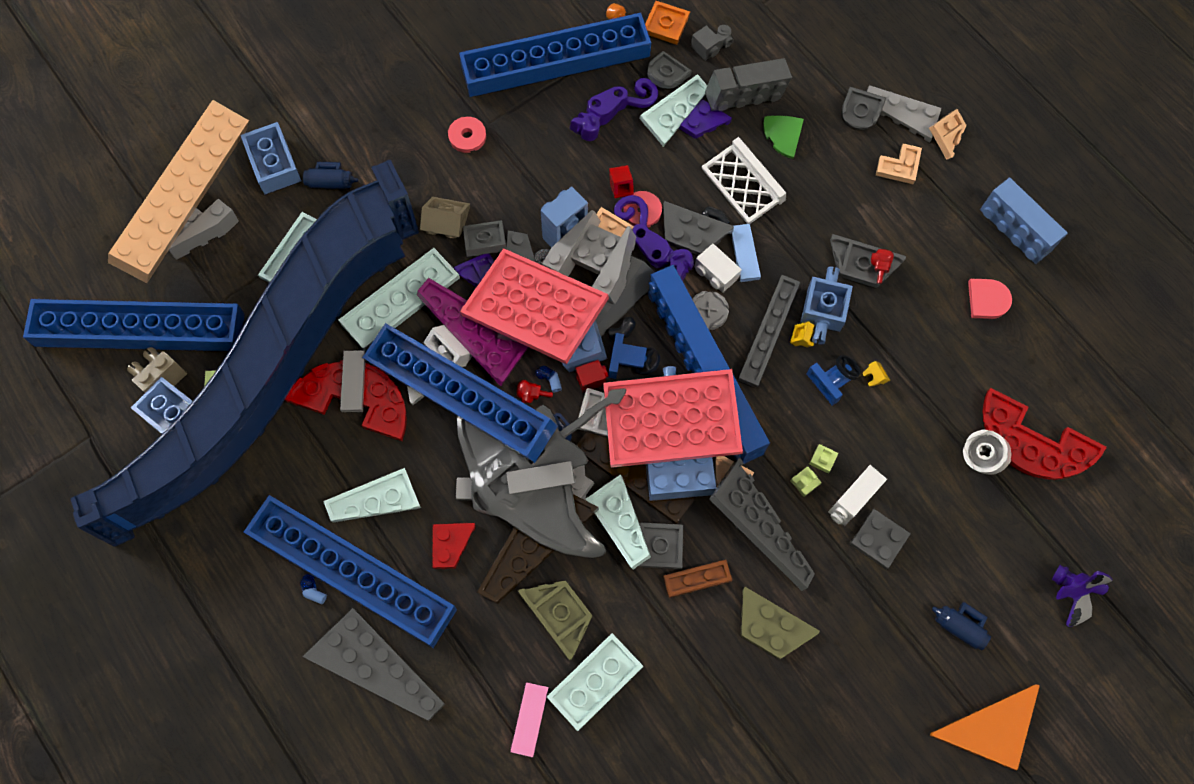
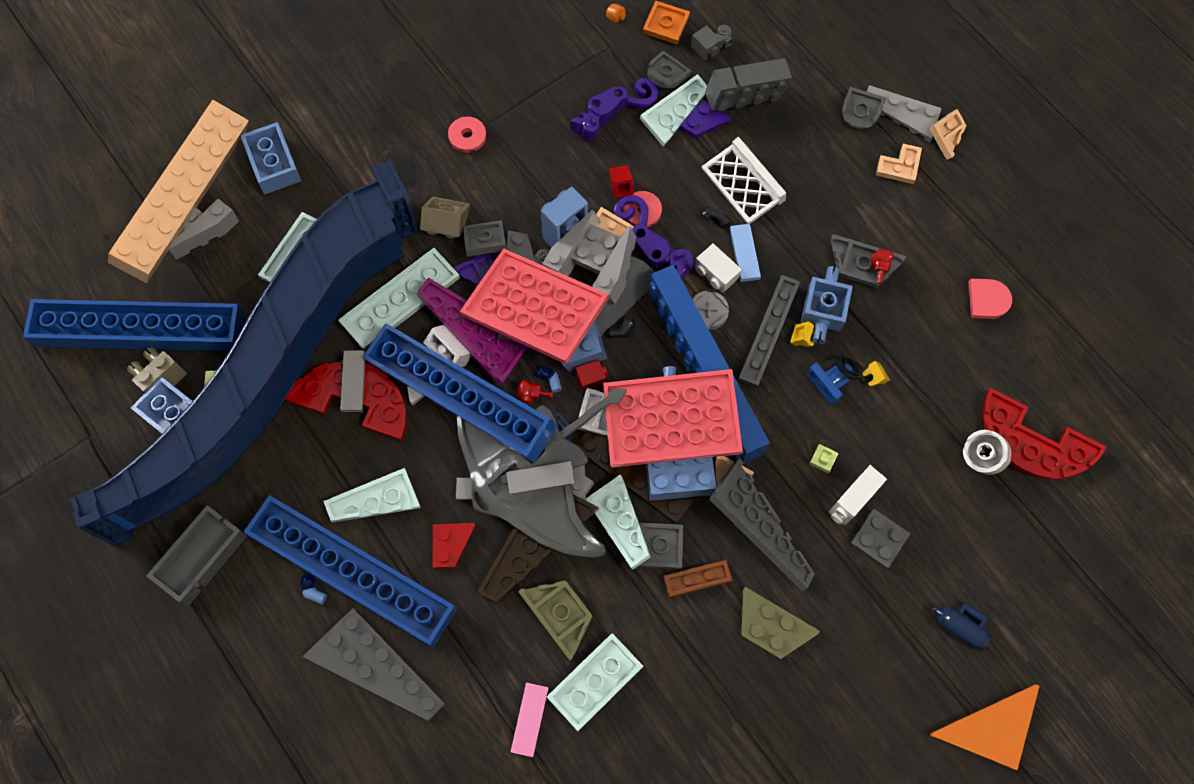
(196, 556): none -> dark grey piece
(328, 176): dark blue piece -> none
(555, 54): blue brick -> none
(631, 356): blue piece -> none
(692, 230): dark grey wing -> none
(784, 133): bright green brick -> none
(805, 481): yellowish green tile -> none
(1023, 220): medium blue brick -> none
(1079, 588): dark purple animal -> none

